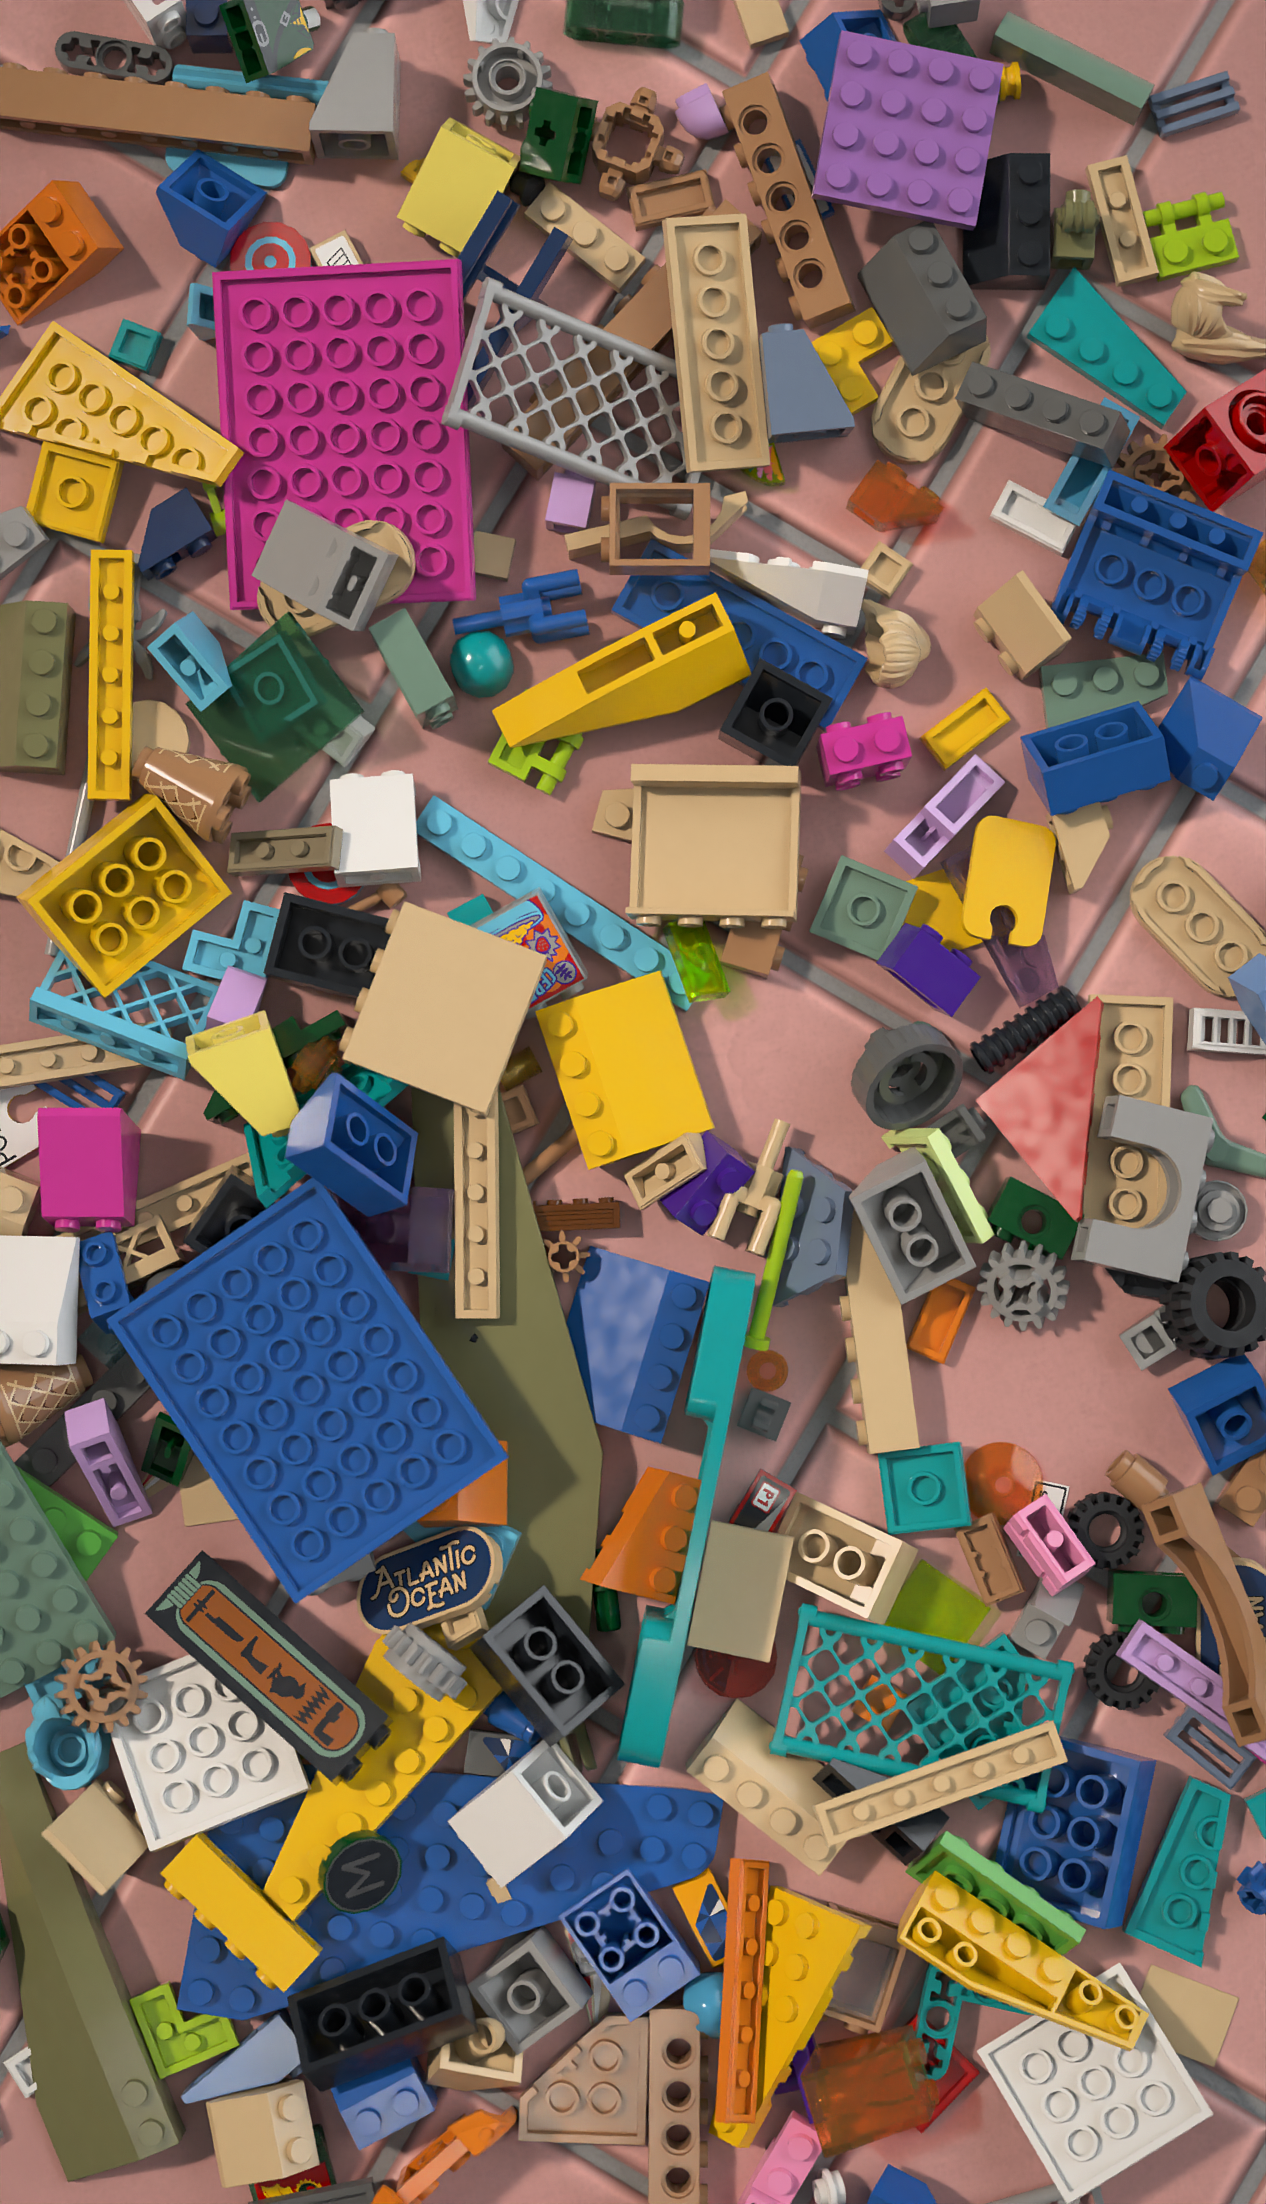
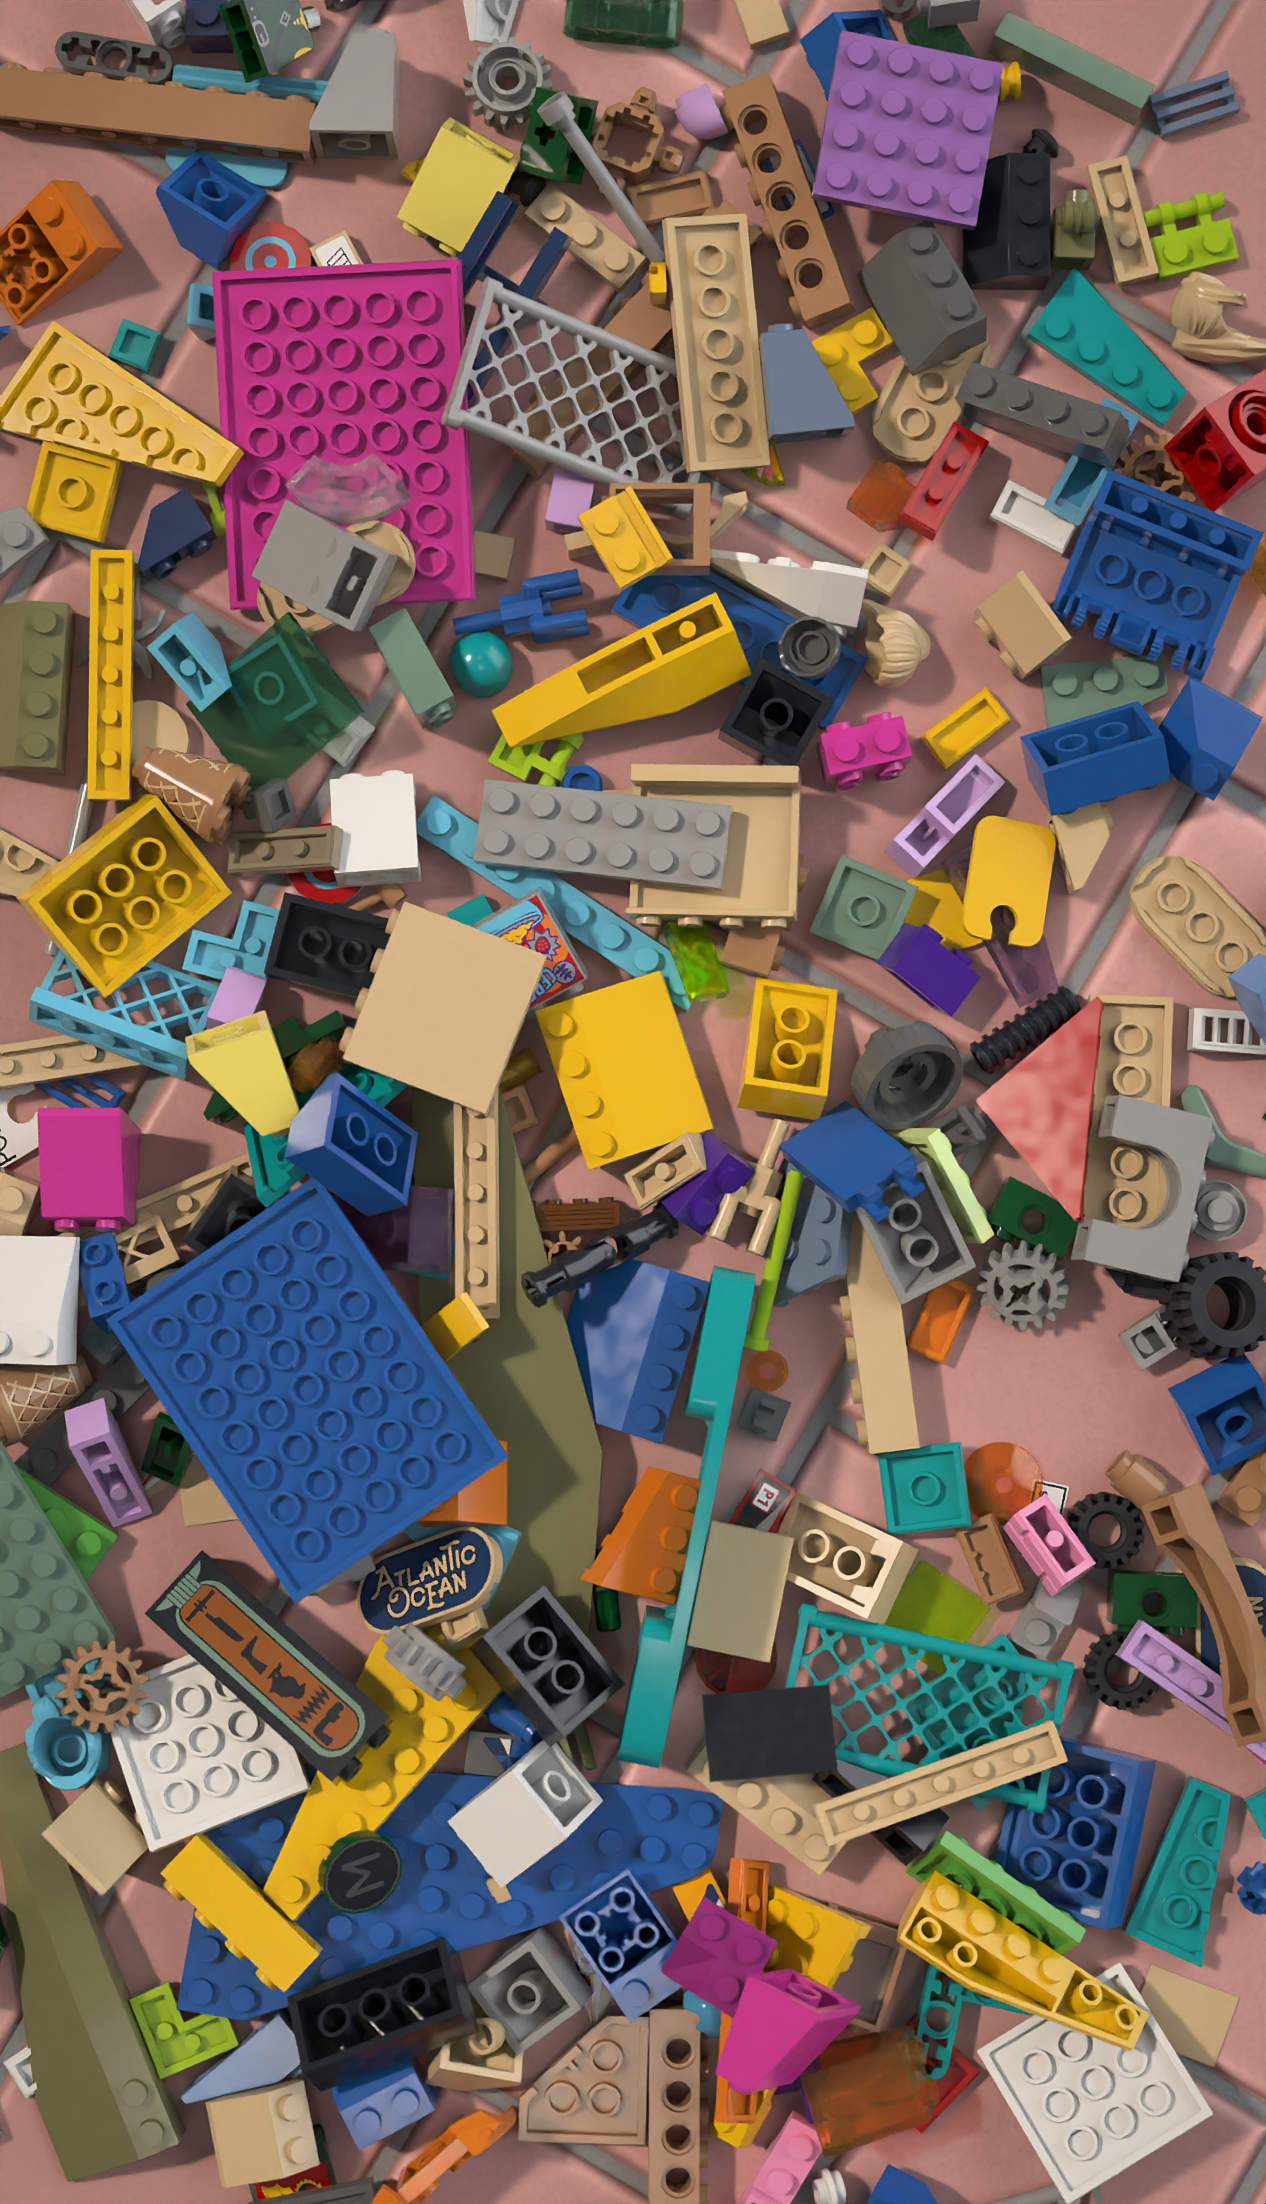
(270, 805): none -> dark grey tile
(349, 491): none -> clear brick
(455, 1326): none -> yellow slope
(558, 113): none -> light grey piece
(580, 1266): none -> black piece
(583, 778): none -> blue tile
(603, 834): none -> light grey plate
(625, 538): none -> yellow plate
(657, 283): none -> yellow tile
(718, 1956): none -> magenta slope
(769, 1733): none -> black tile
(780, 2029): none -> dark pink slope
(788, 1049): none -> yellow slope
(809, 648): none -> dark grey hair
(853, 1160): none -> blue tile
(879, 1701): orange tile -> none
(943, 481): none -> red tile
(1042, 142): none -> black piece
(1181, 1723): sand blue tile -> none

